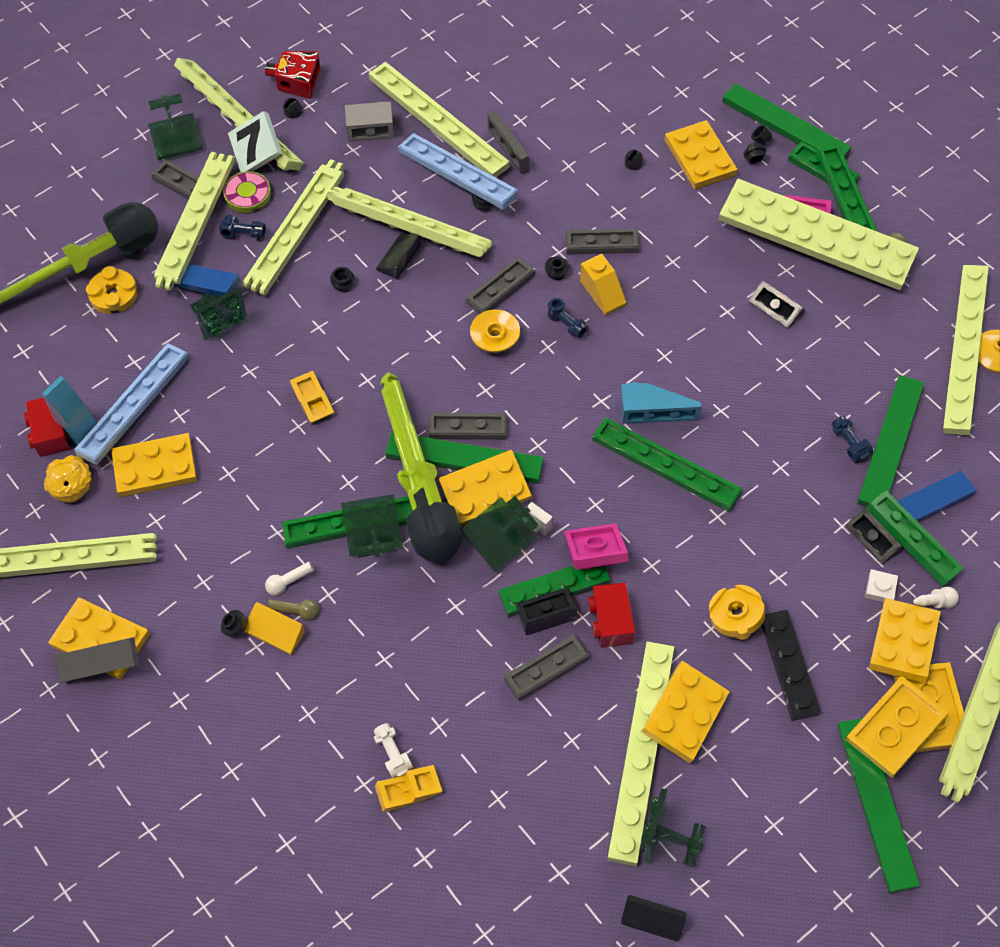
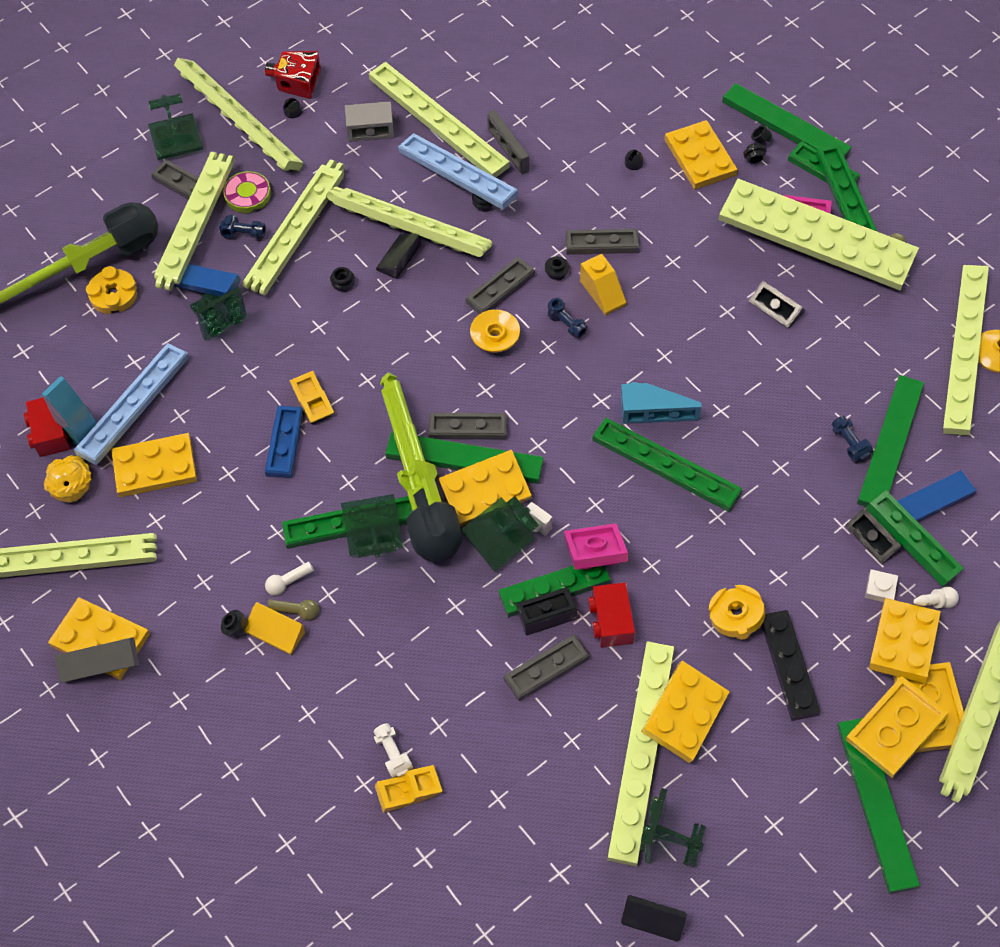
(255, 143): light aqua tile -> none
(284, 442): none -> blue tile

